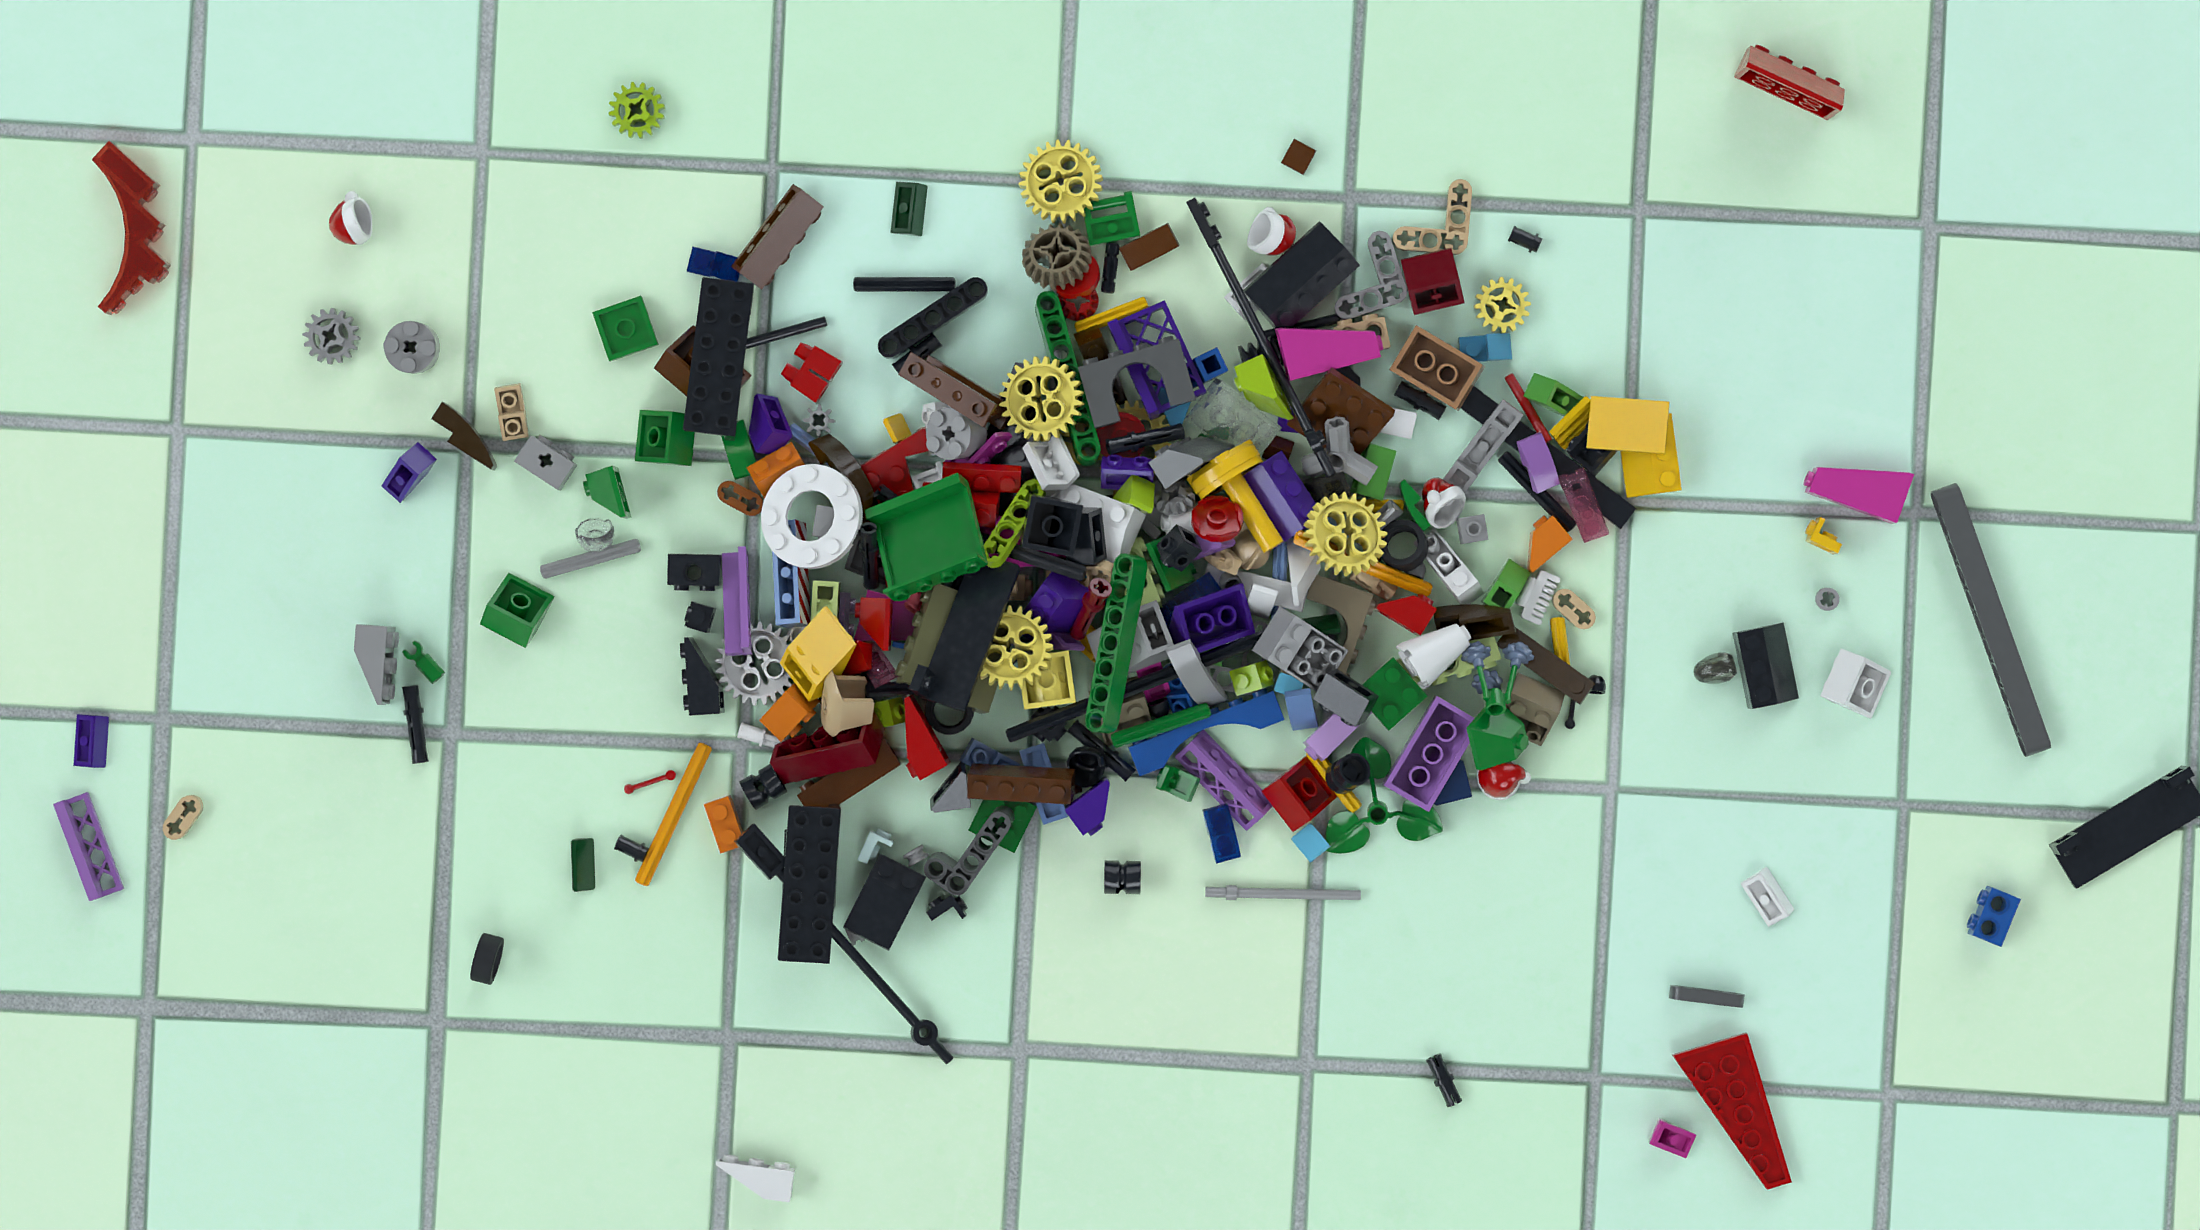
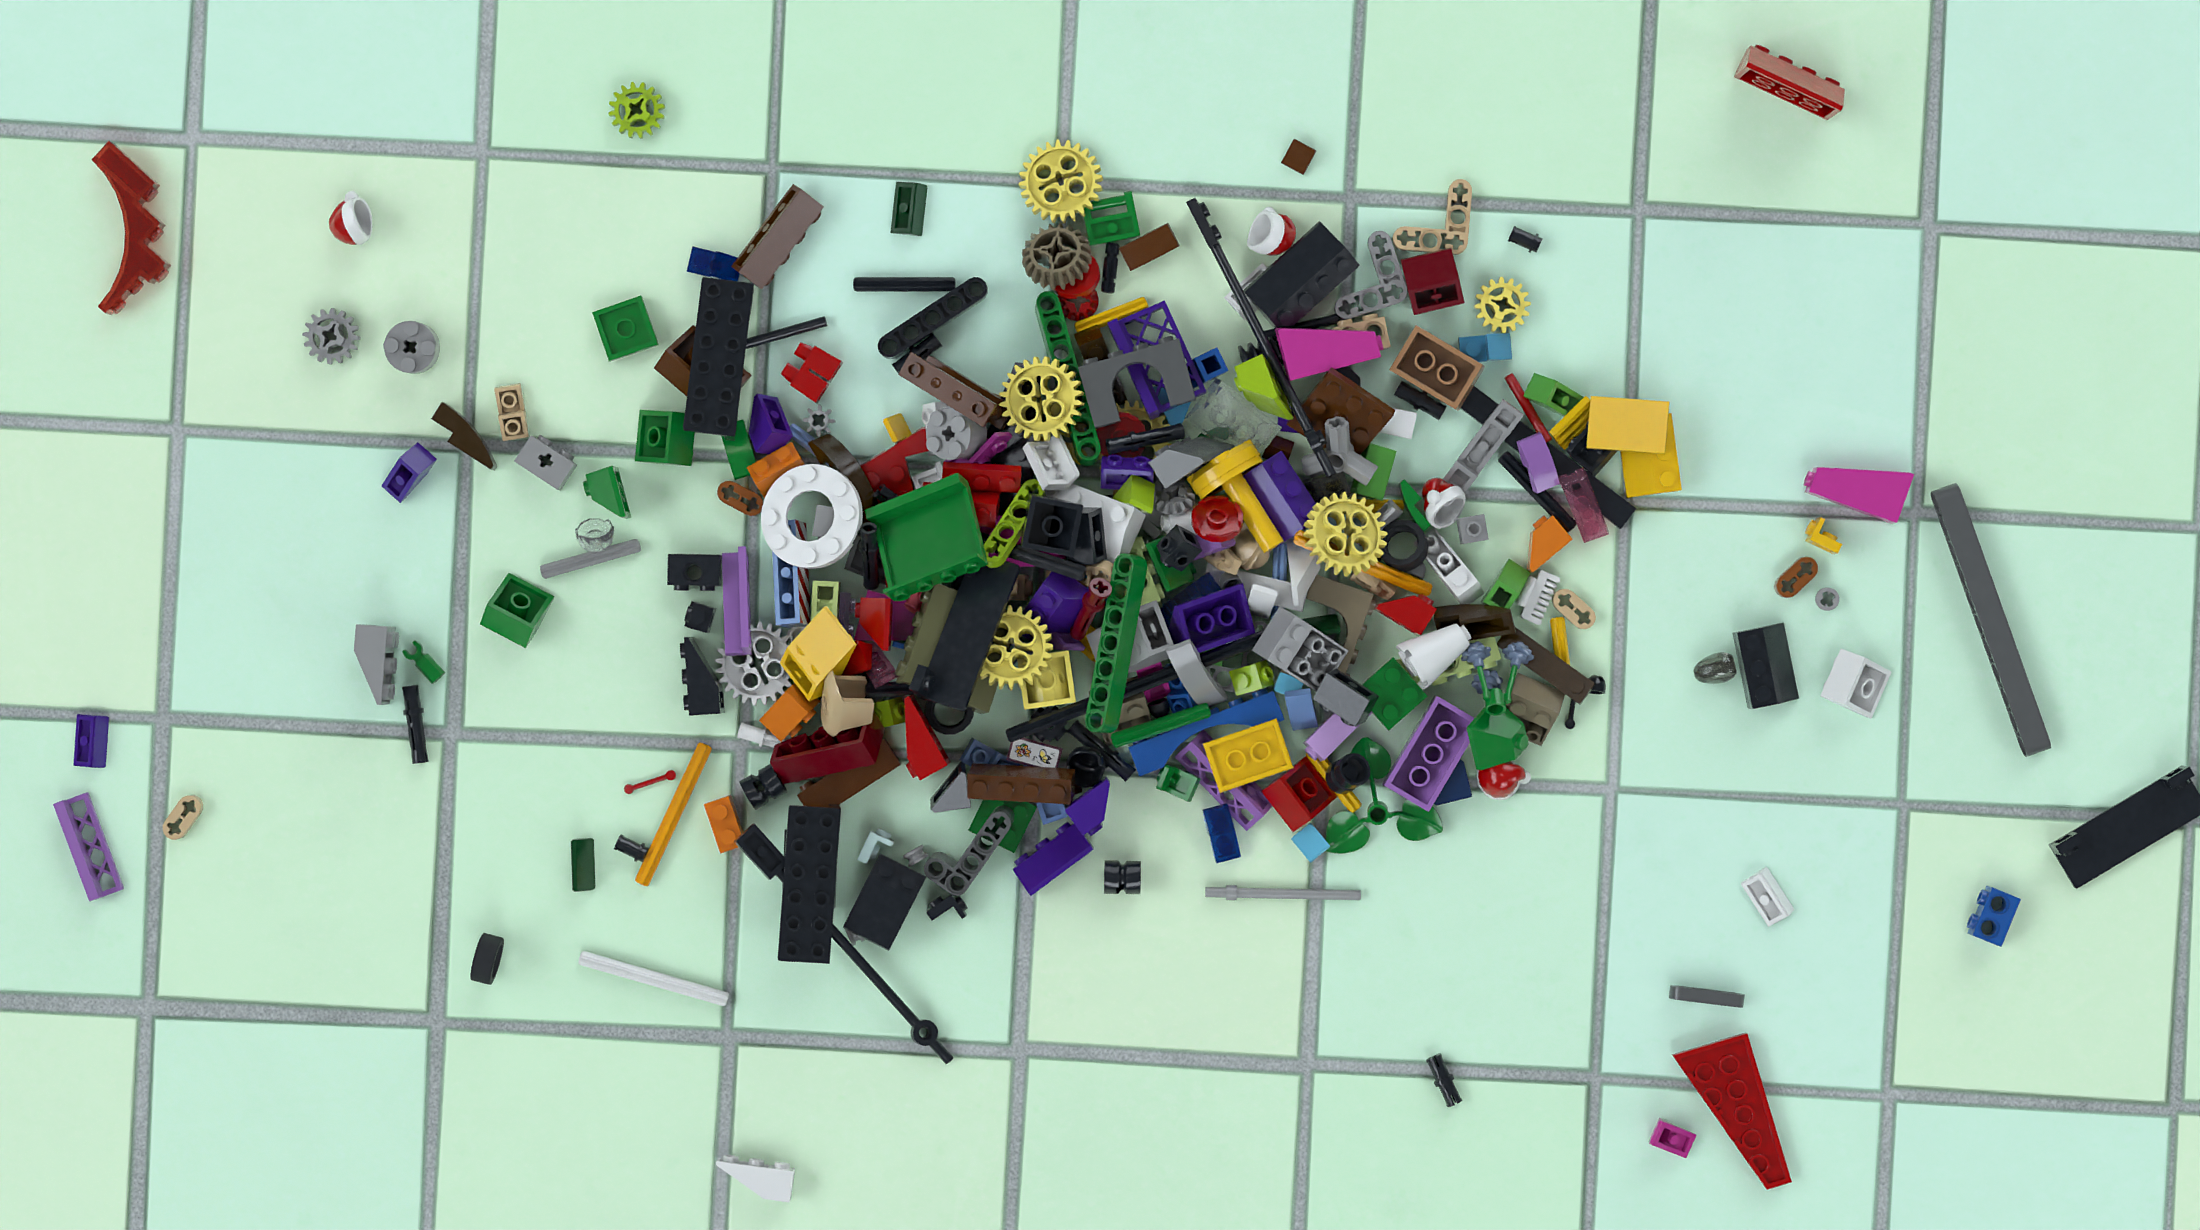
(653, 978): none -> white axle
(1034, 753): none -> tile
(1051, 858): none -> dark purple slope
(1248, 755): none -> yellow tile
(1791, 573): none -> dark orange beam

